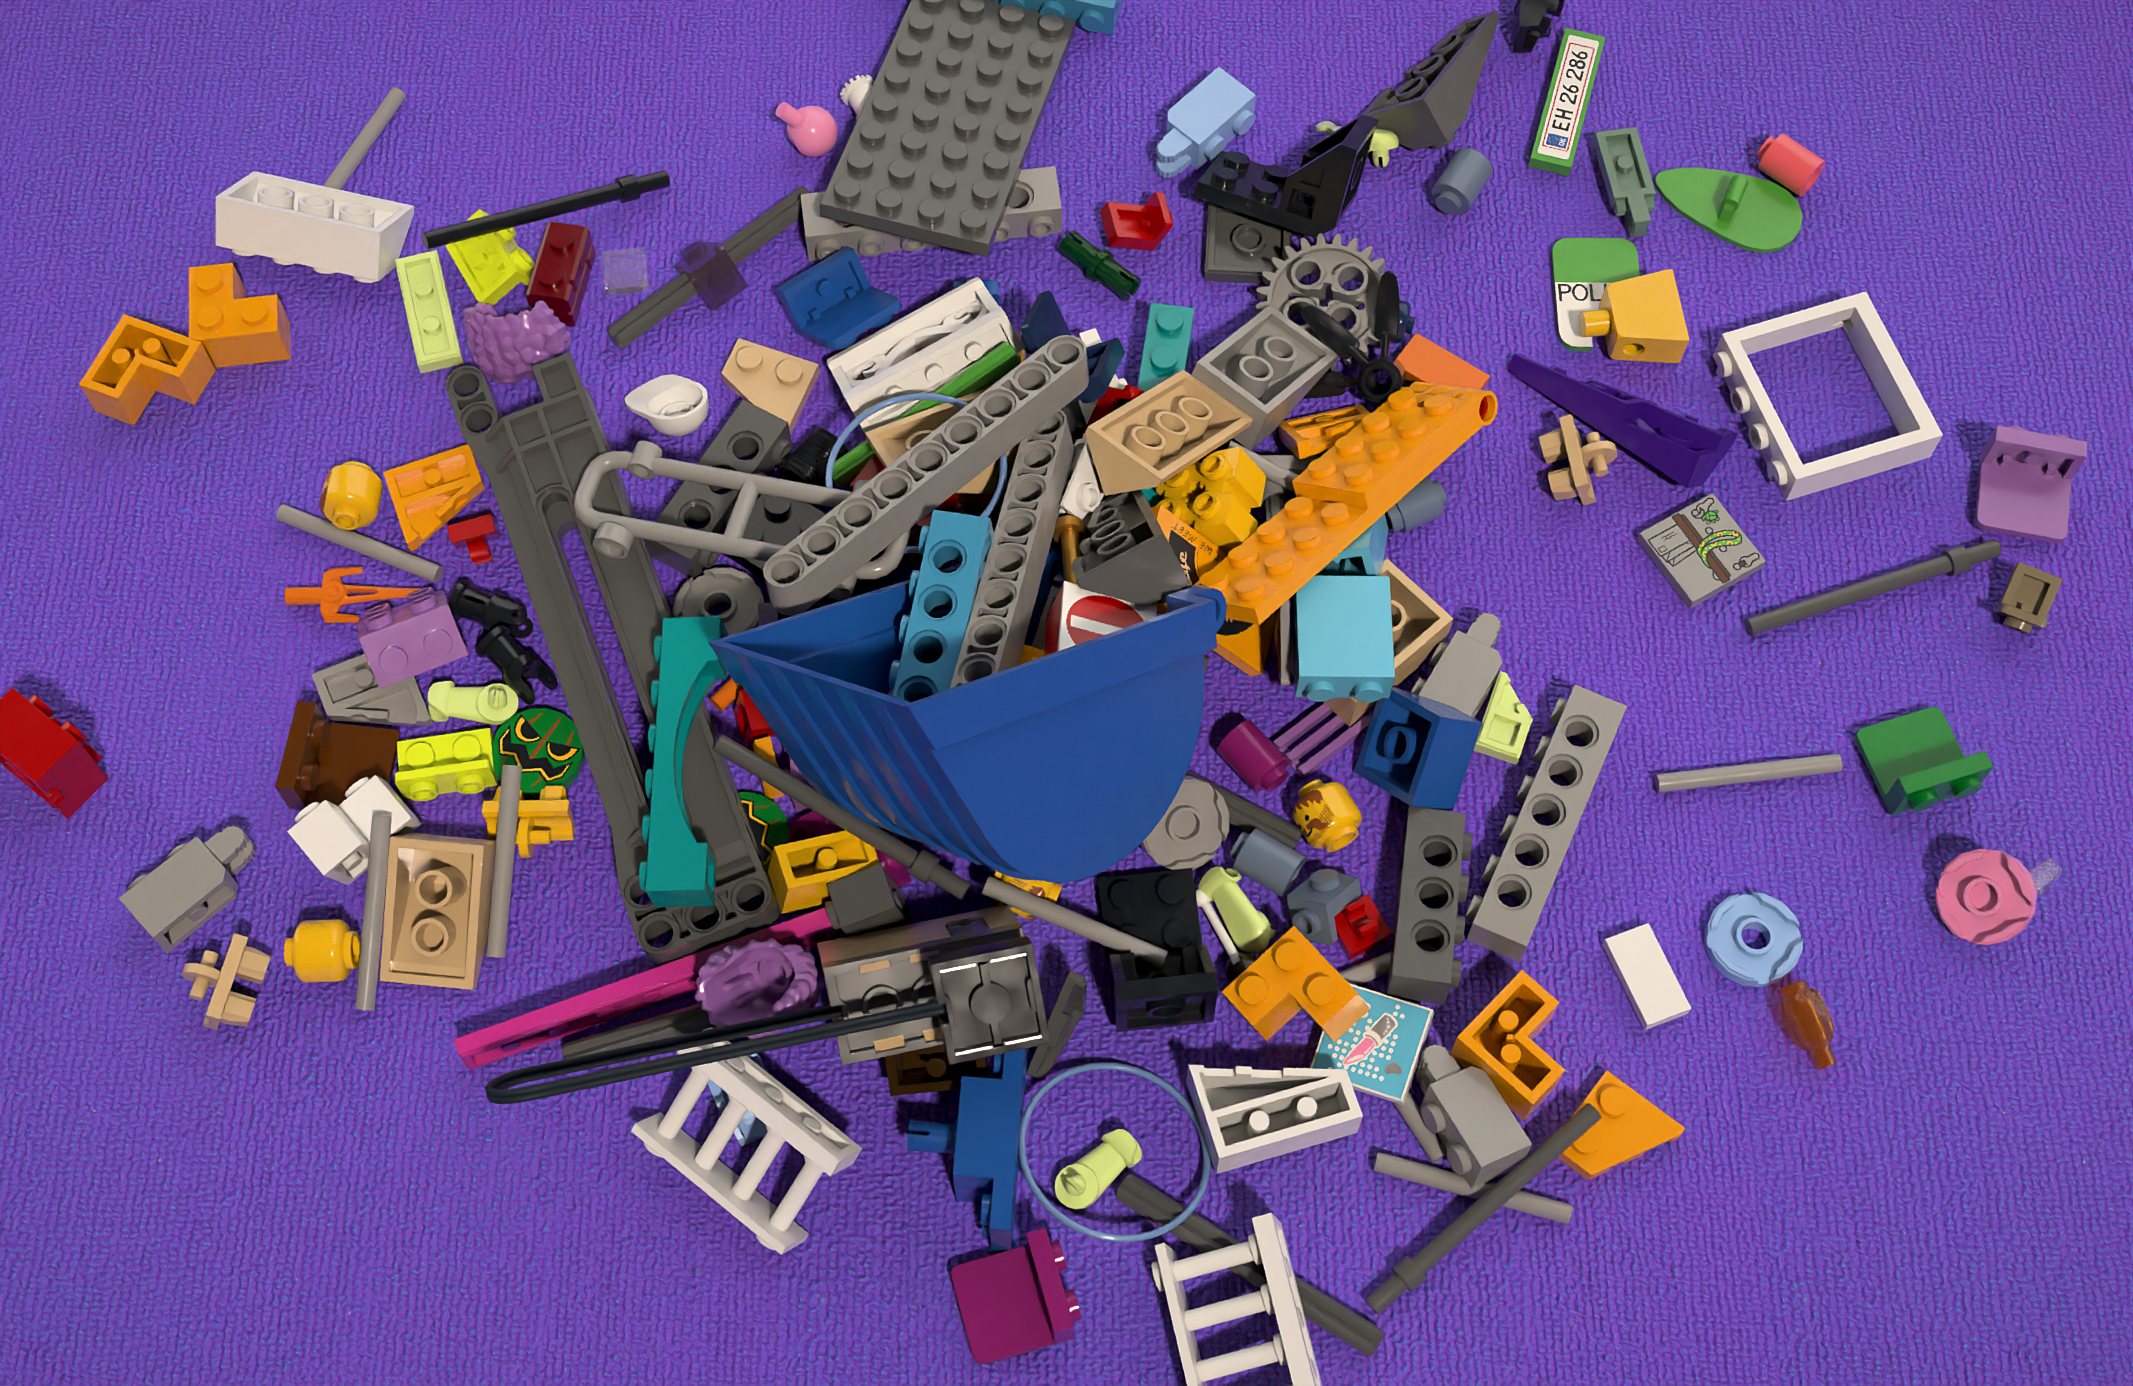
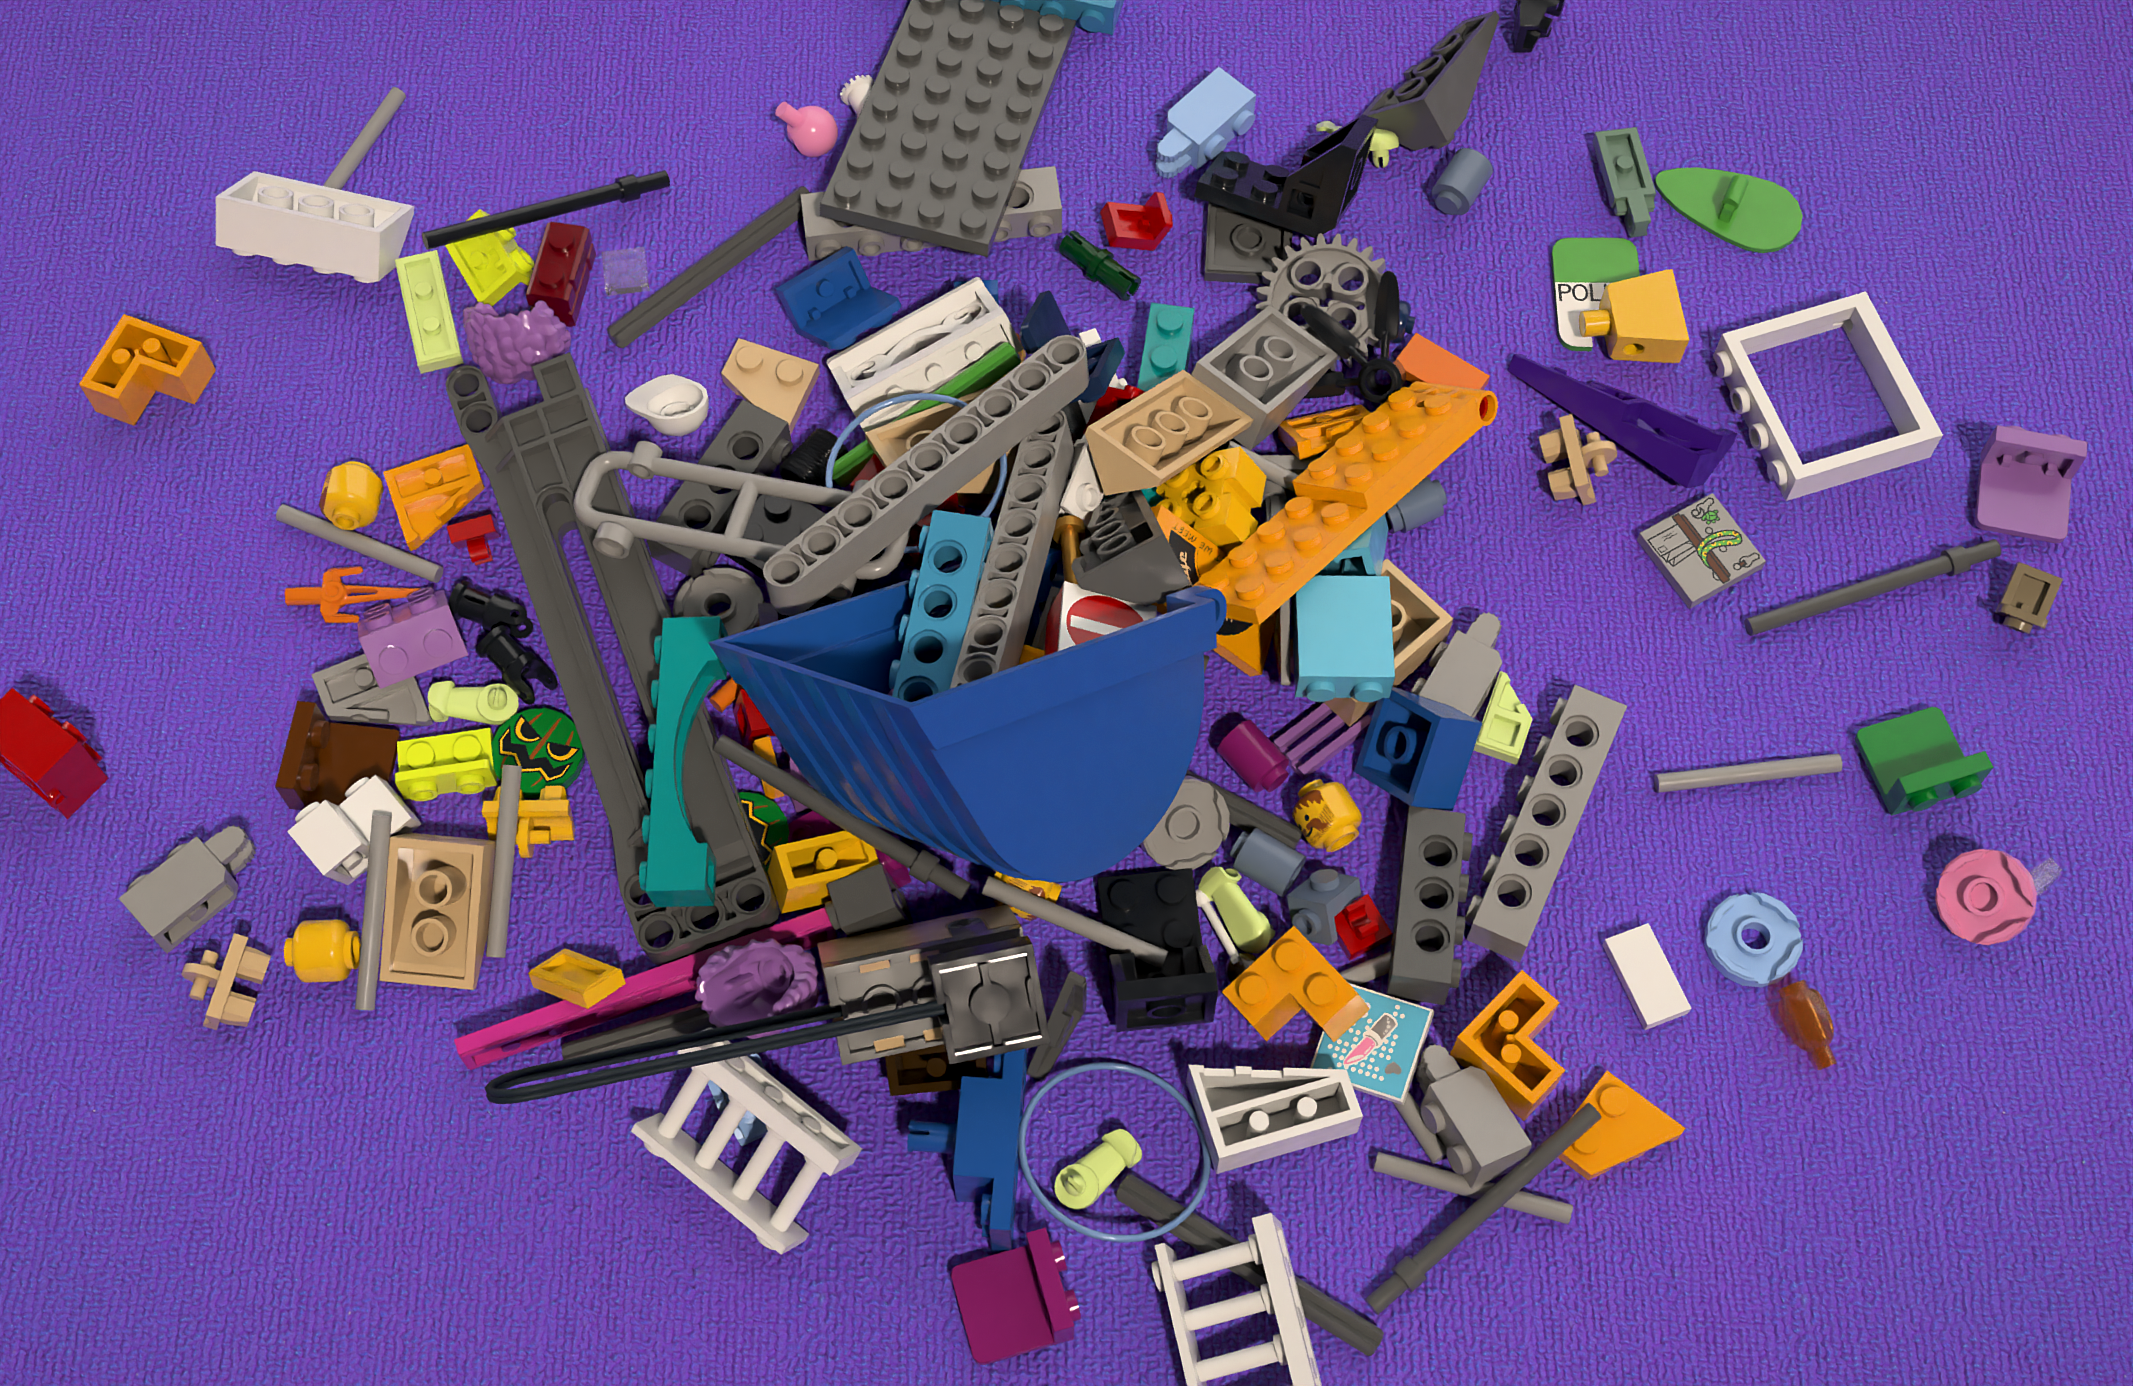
(230, 324): light orange brick -> none
(576, 978): none -> yellow tile
(711, 273): clear purple bracket -> none
(1567, 102): tile -> none
(1790, 163): coral brick -> none

